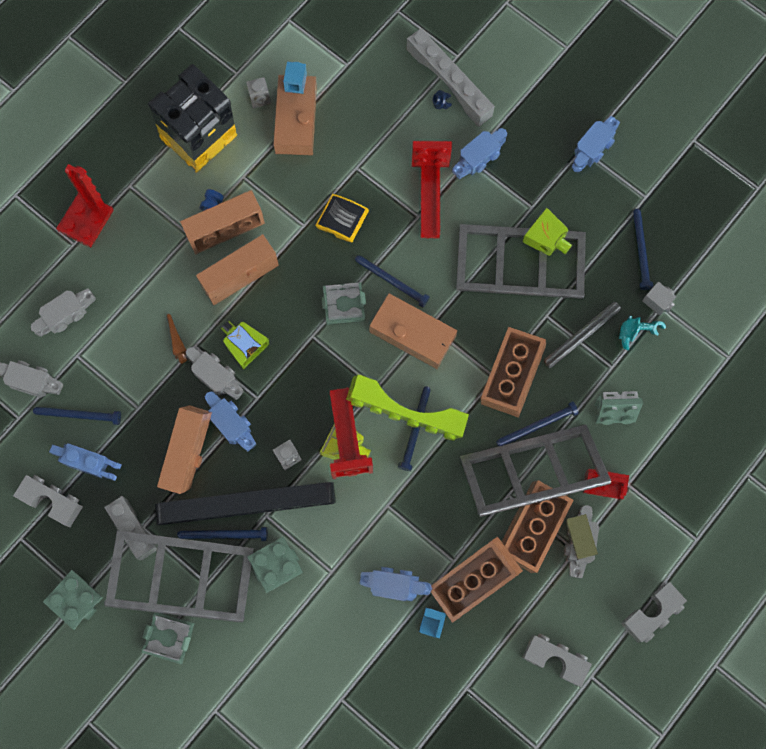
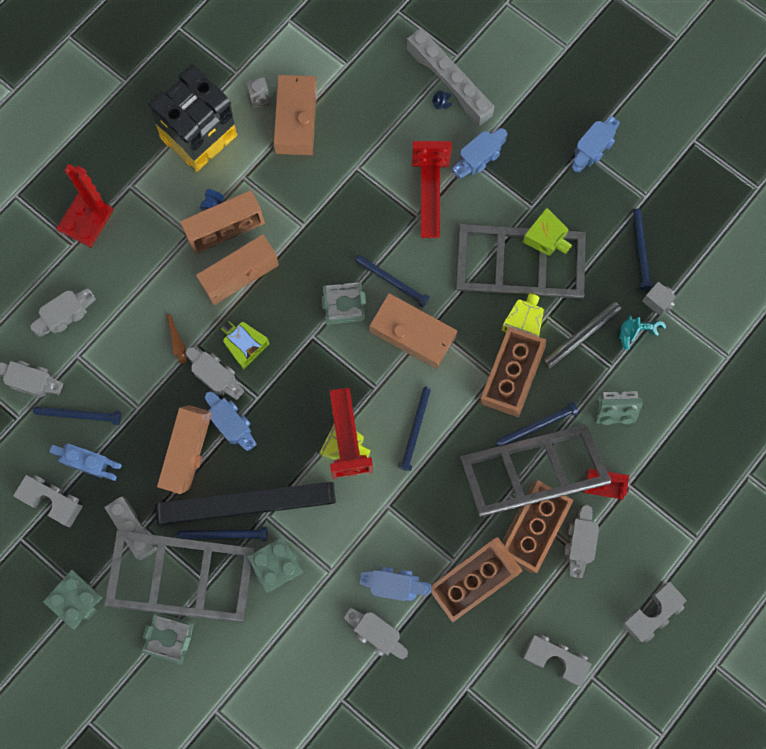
(287, 454): light grey brick -> none
(295, 77): dark azure brick -> none
(342, 217): slope -> none
(369, 393): lime arch -> none
(377, 632): none -> light grey hinge
(432, 623): dark azure panel -> none
(525, 316): none -> neon yellow torso
(581, 536): olive tile -> none

